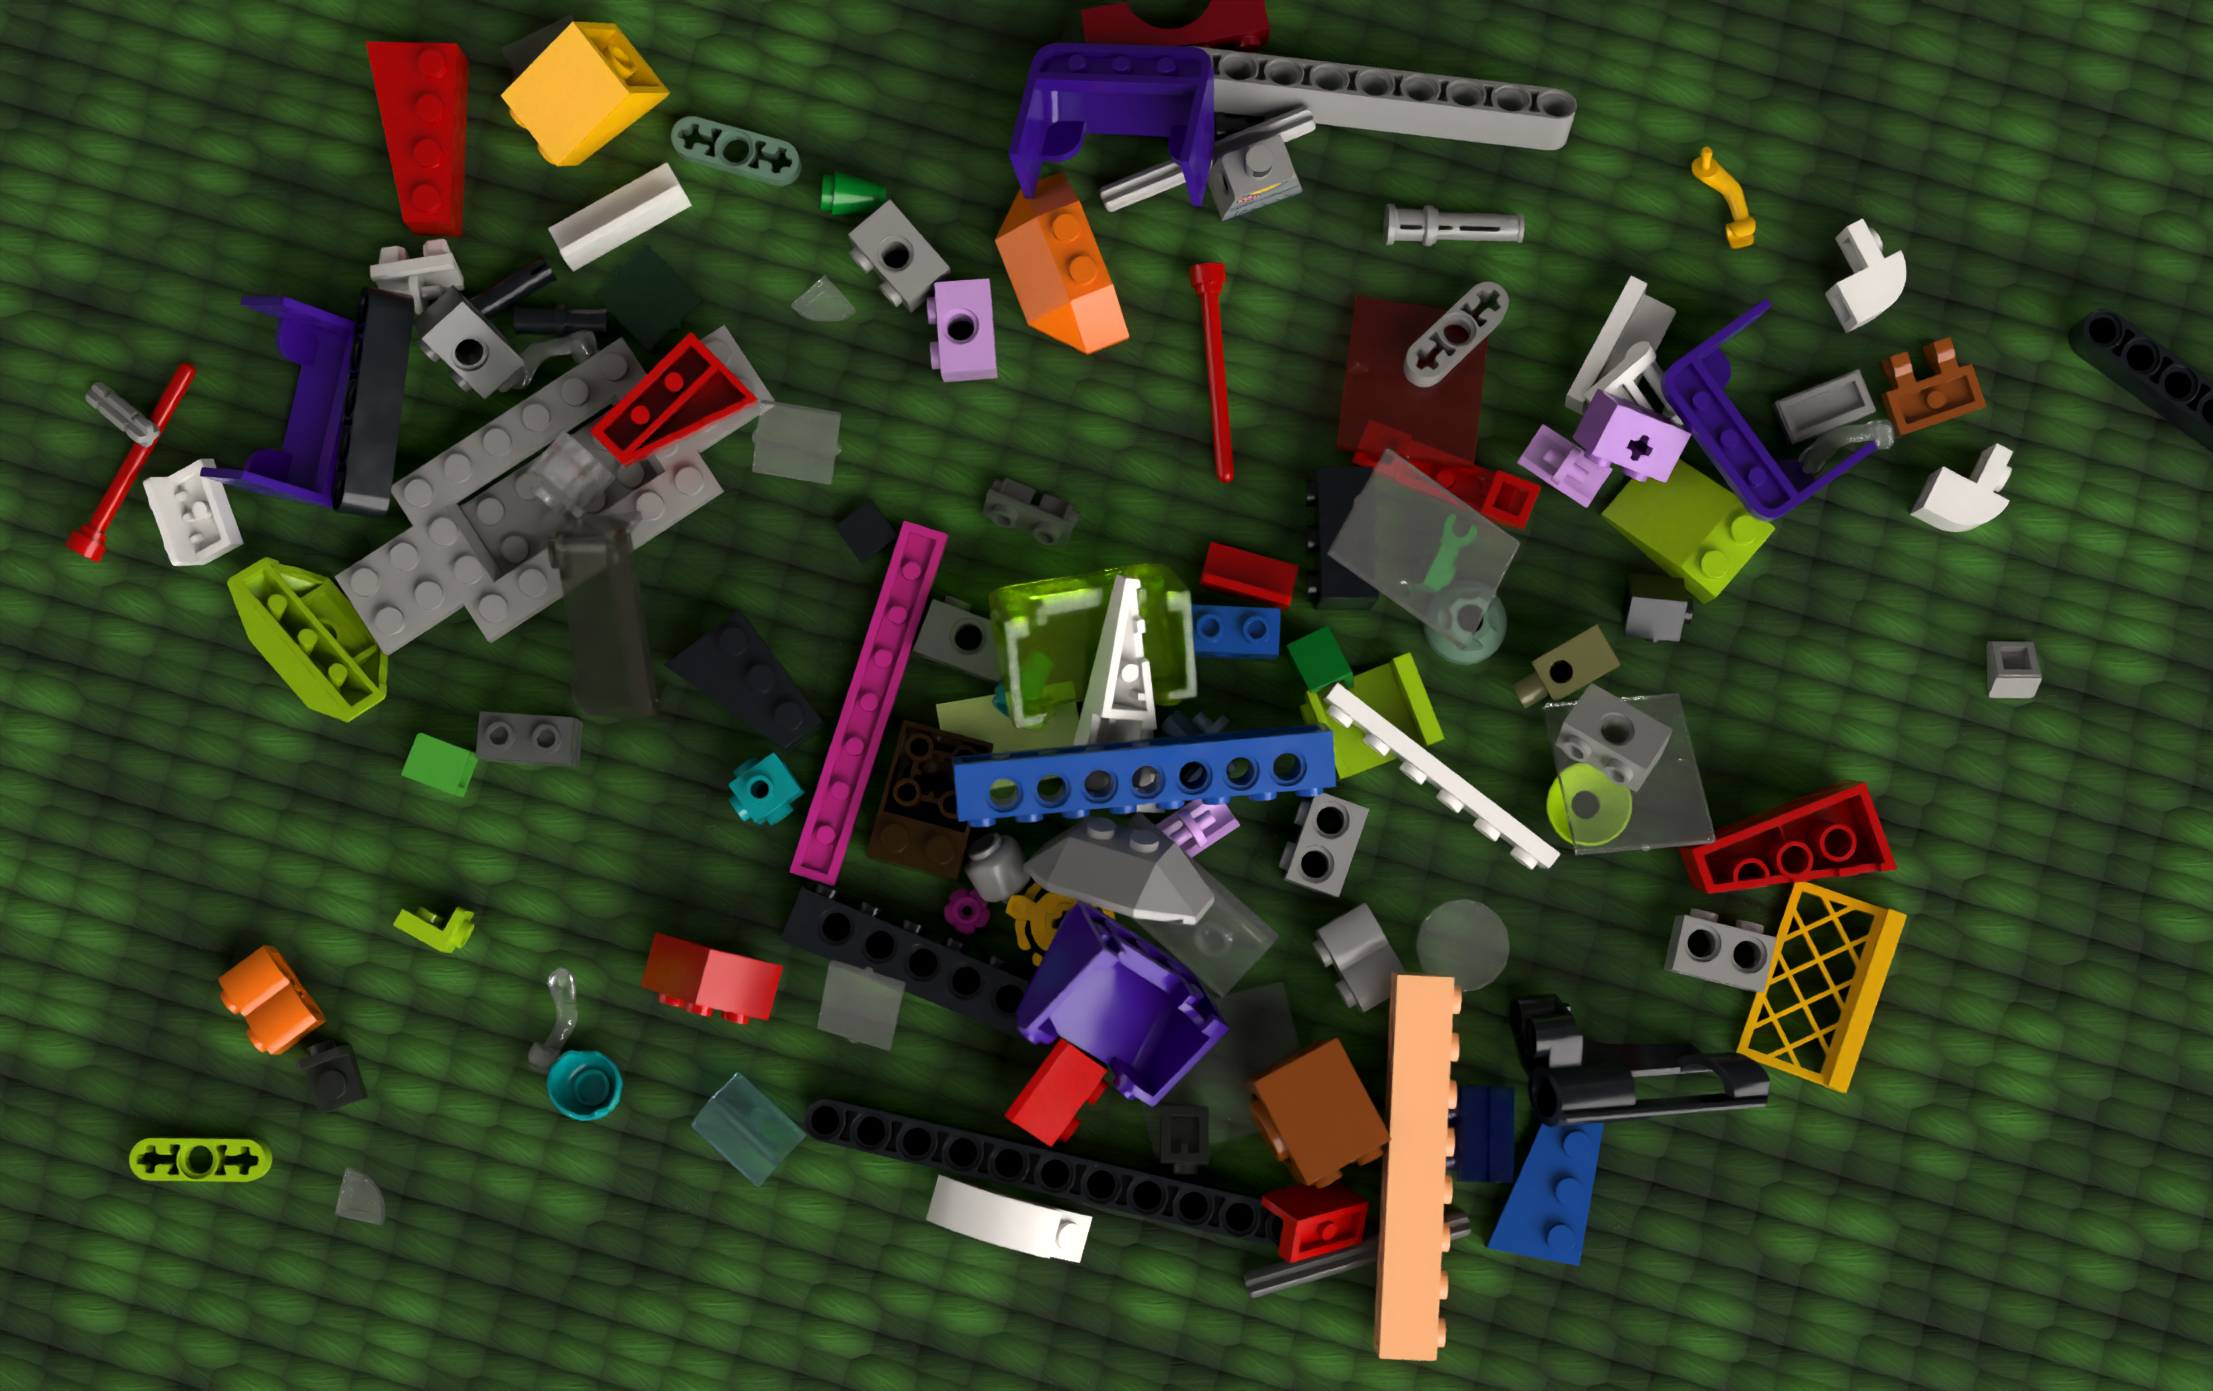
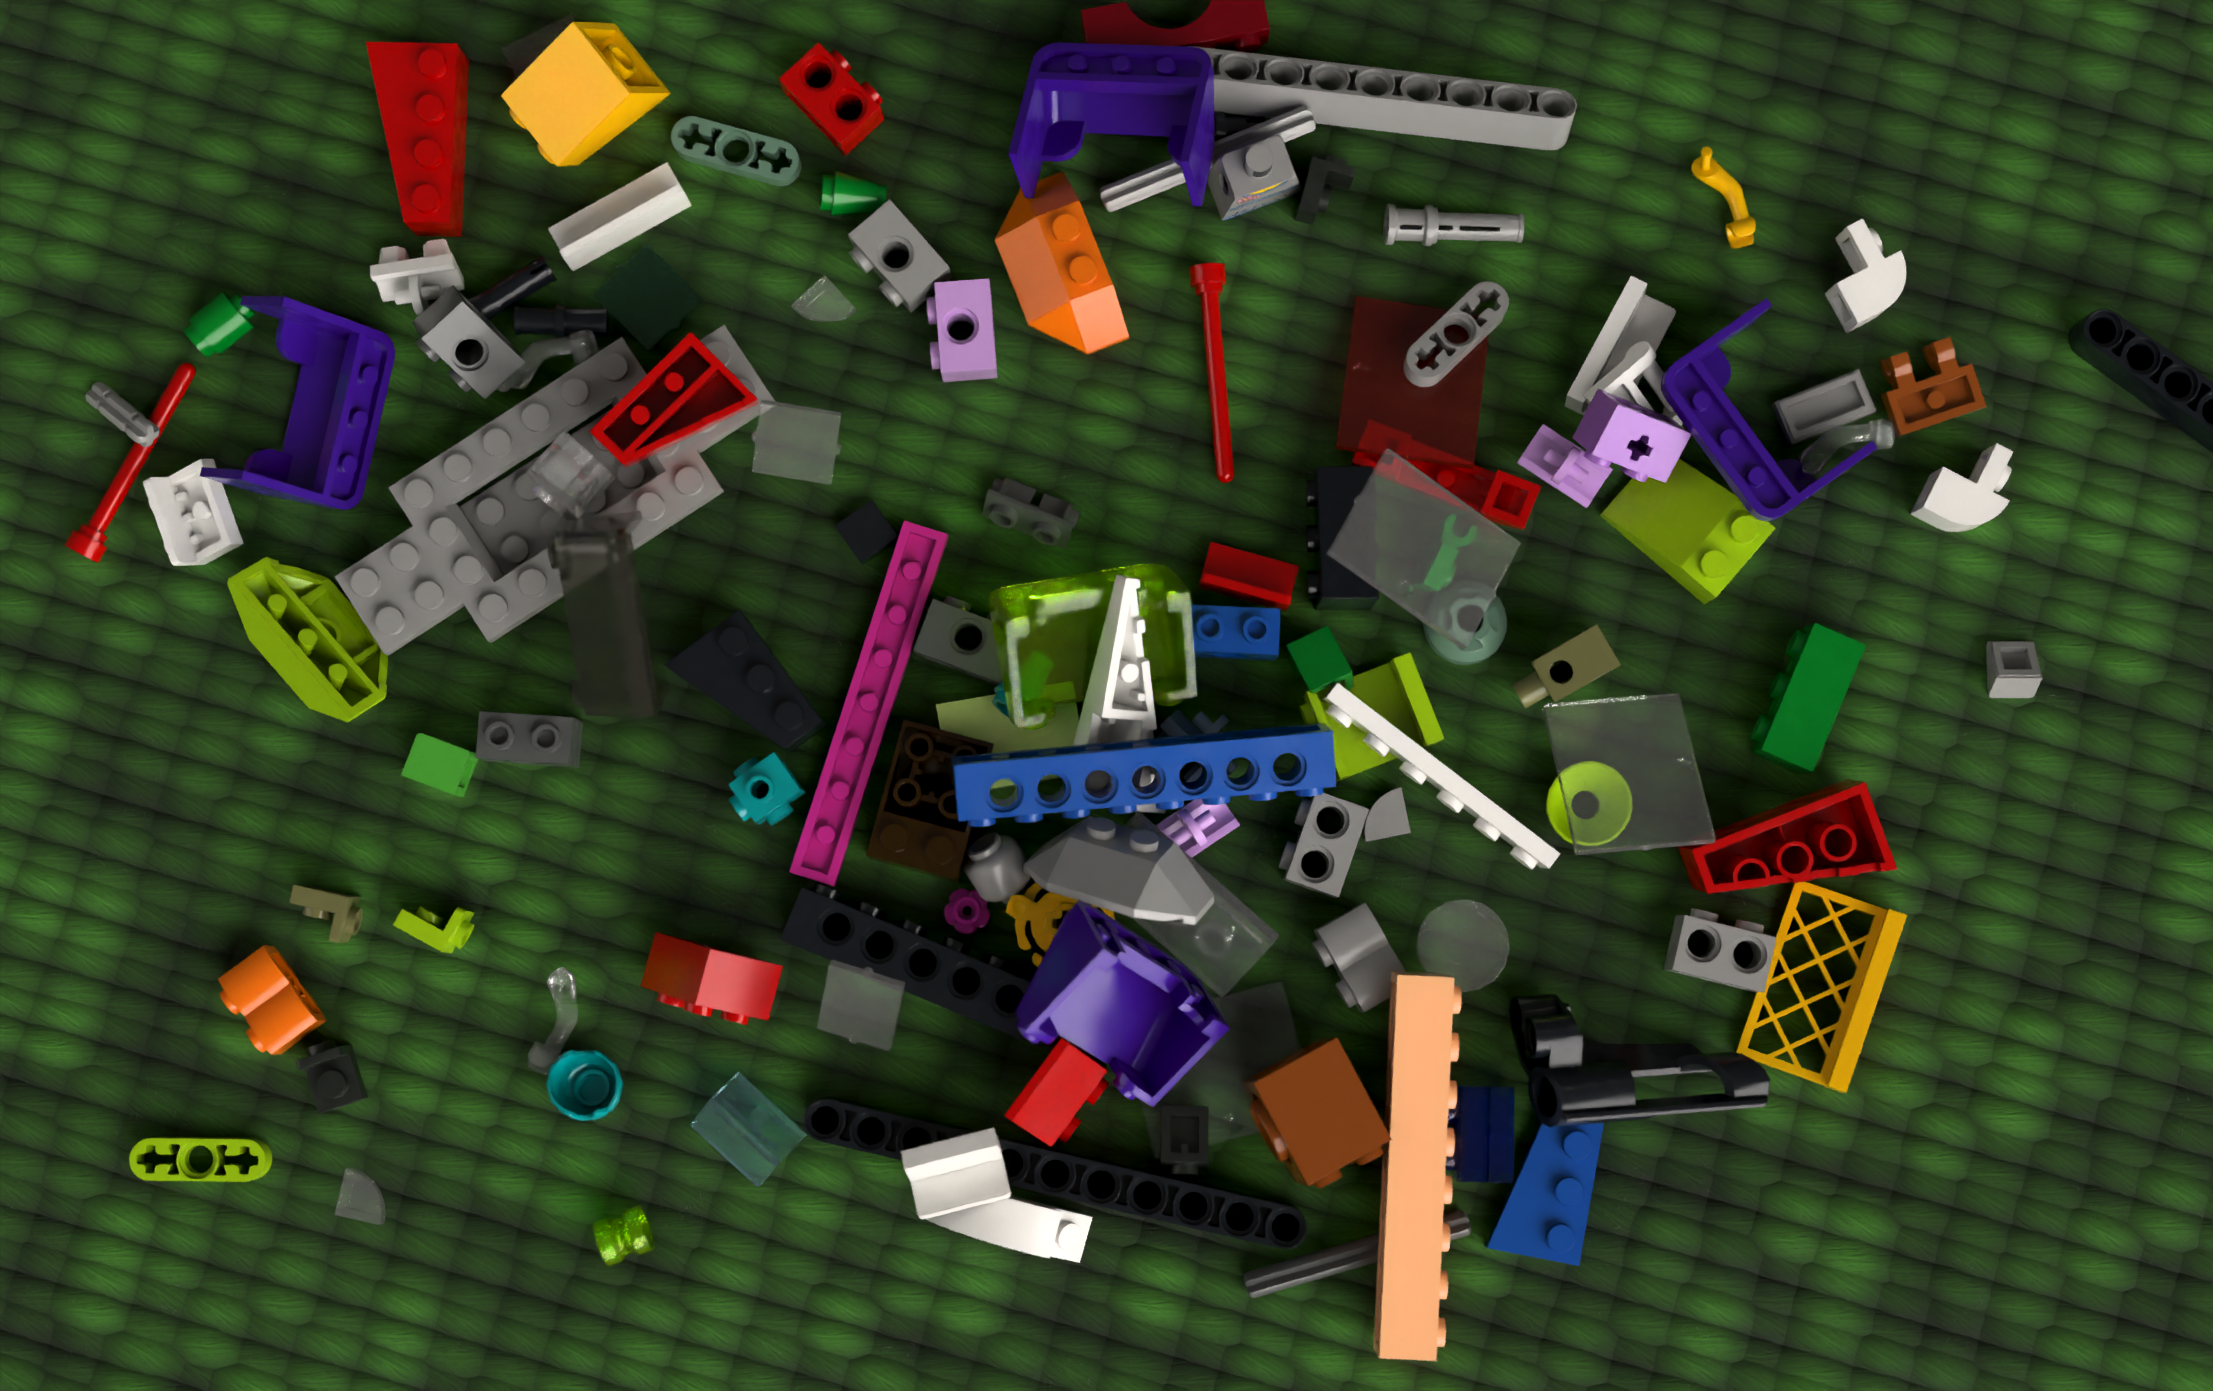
(219, 324): none -> green brick
(323, 902): none -> olive bracket
(373, 402): black beam -> none
(623, 1235): none -> clear neon green wheel
(825, 103): none -> red brick
(957, 1173): none -> white panel
(1315, 194): none -> pearl dark grey bracket
(1317, 1219): red panel -> none
(1387, 817): none -> light grey tile
(1606, 716): light grey brick -> none
(1655, 607): black brick -> none
(1806, 698): none -> green brick

